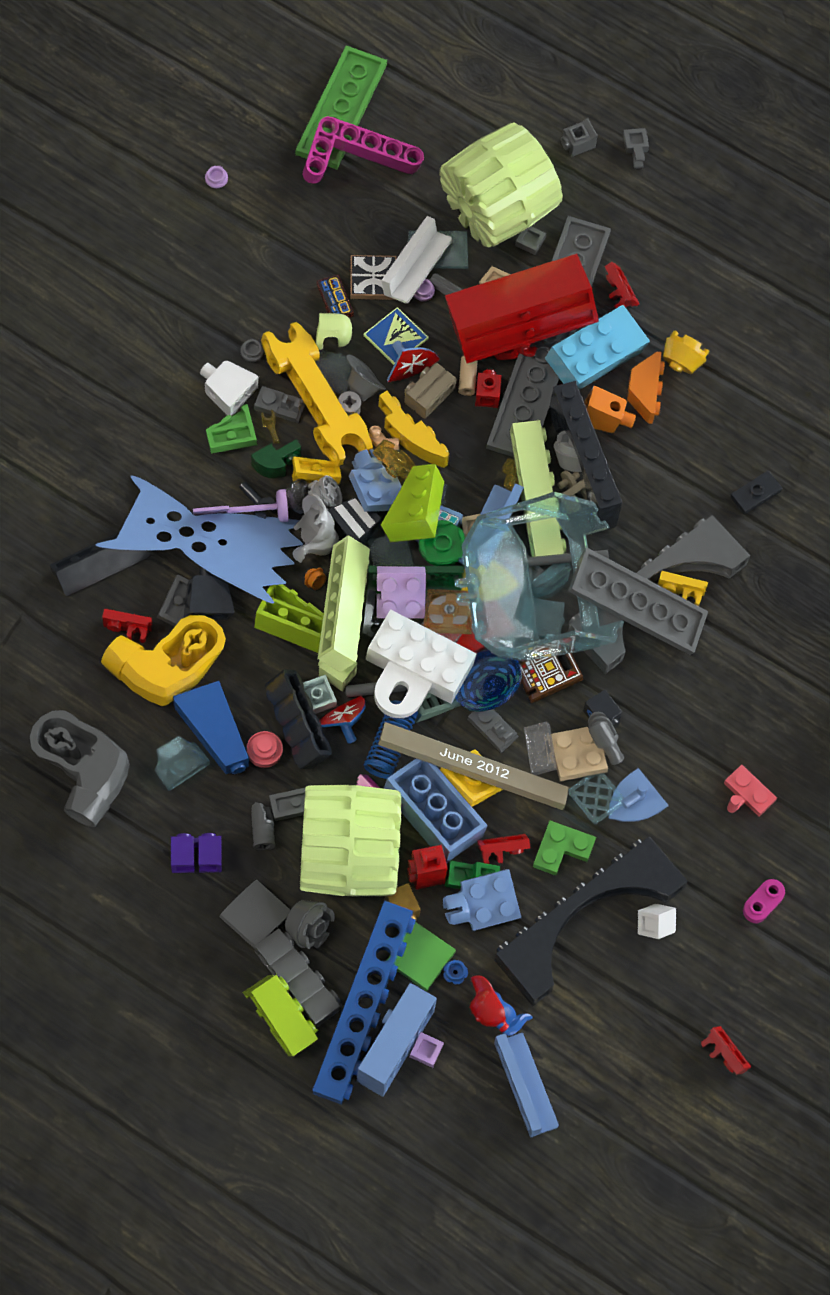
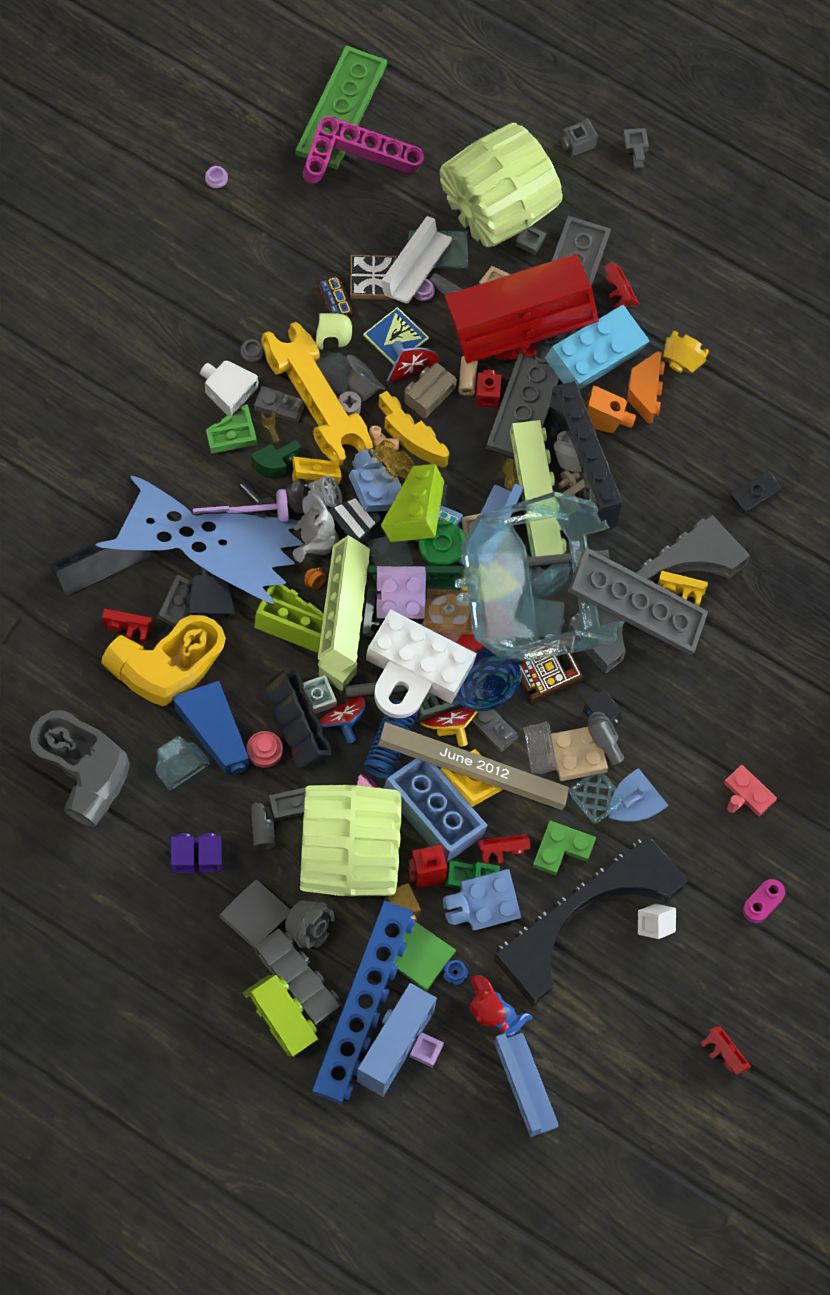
(451, 723): none -> shield

